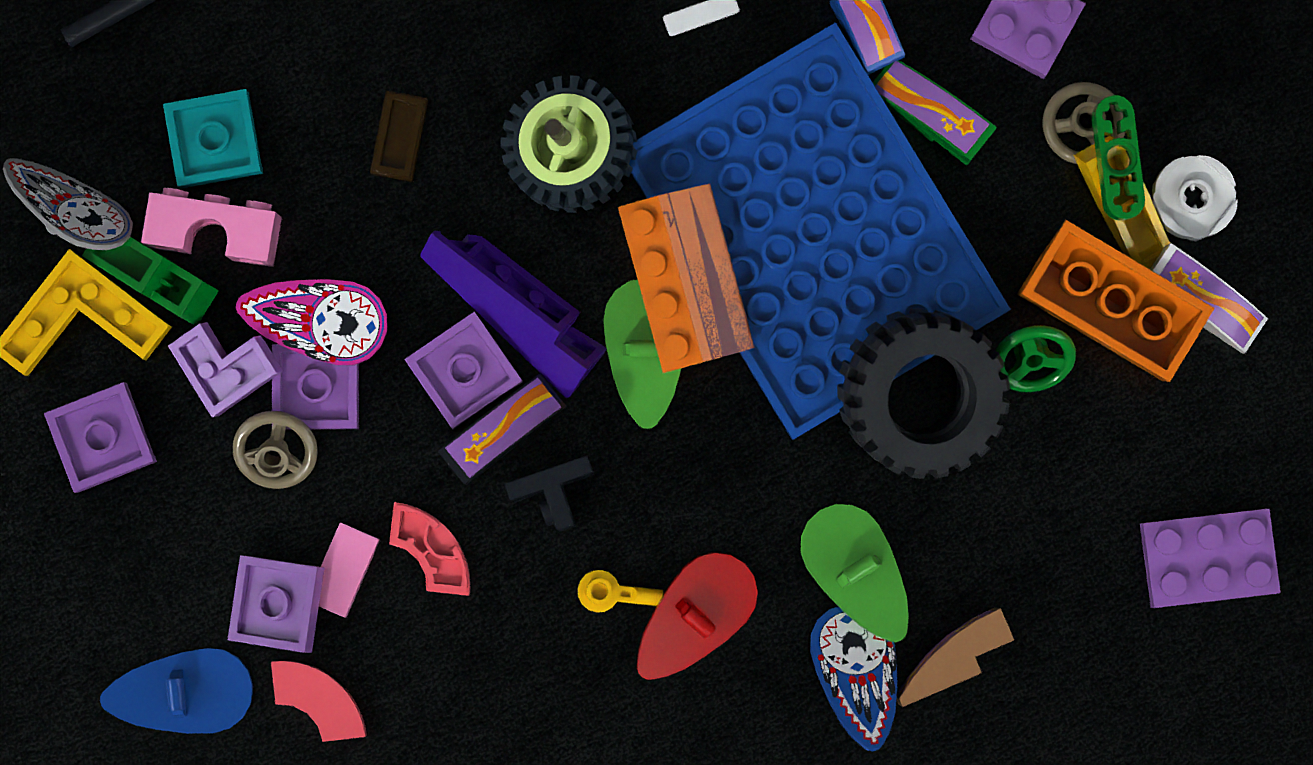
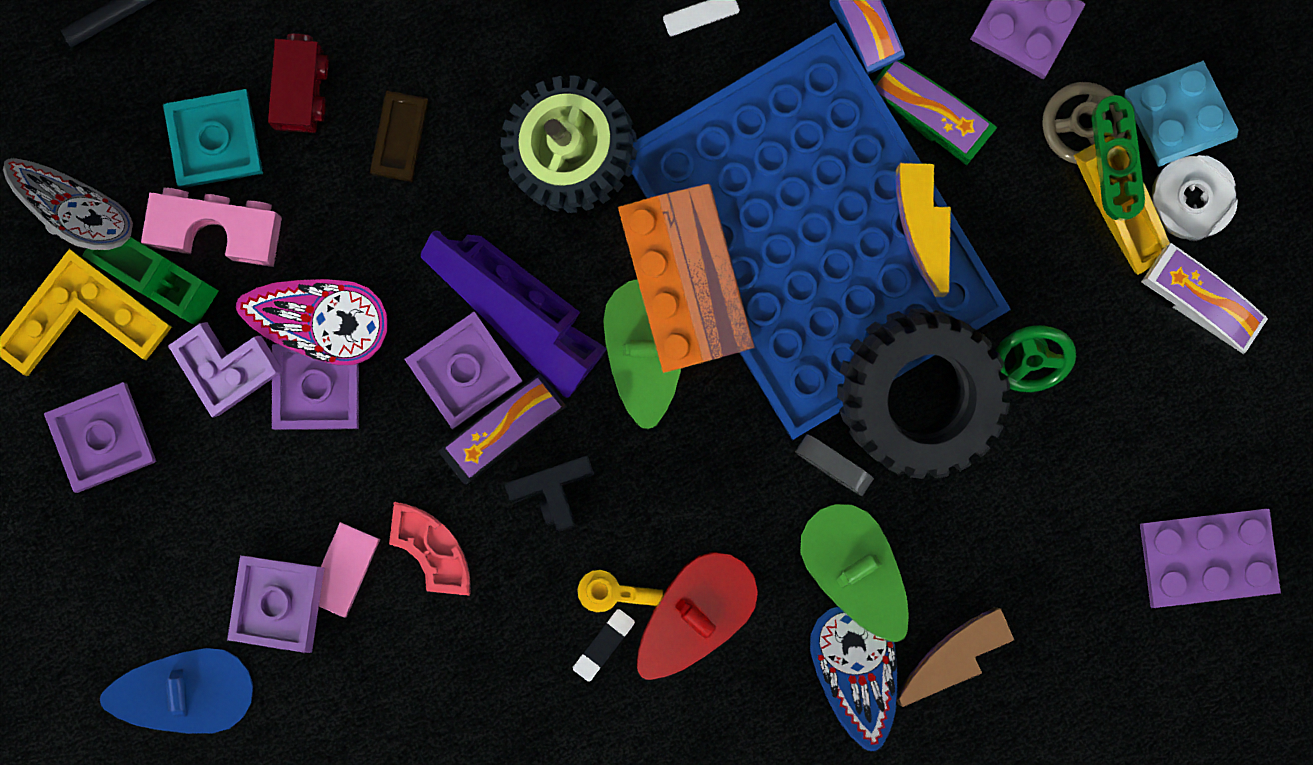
(271, 467): dark tan piece -> none
(296, 84): none -> dark red brick
(320, 698): coral tile -> none
(603, 645): none -> sticker
(834, 465): none -> dark grey beam
(924, 225): none -> yellow slope
(1116, 301): orange slope -> none
(1181, 113): none -> medium azure plate

